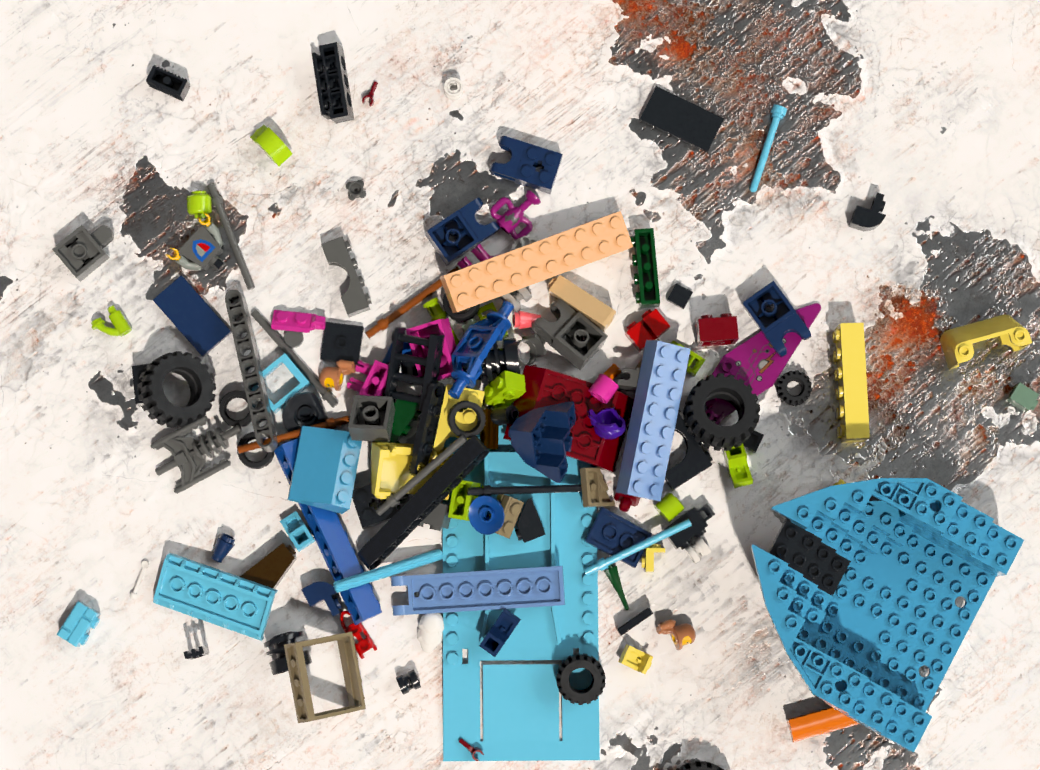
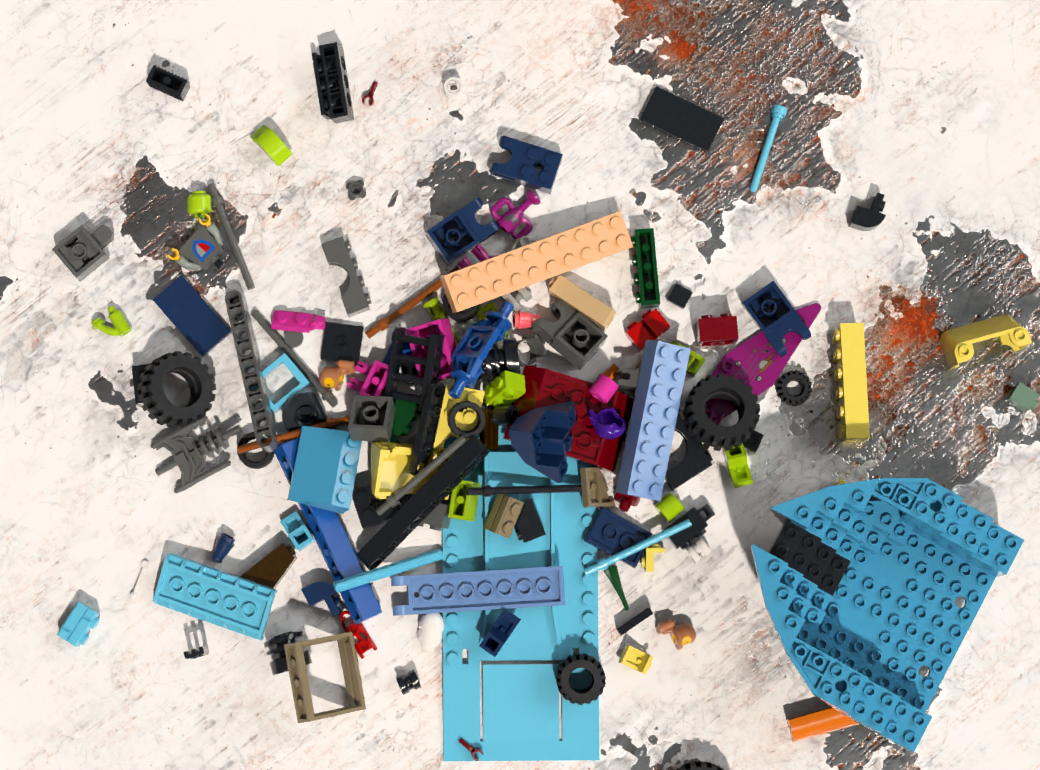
(223, 407): black tyre -> none
(479, 515): blue dish -> none

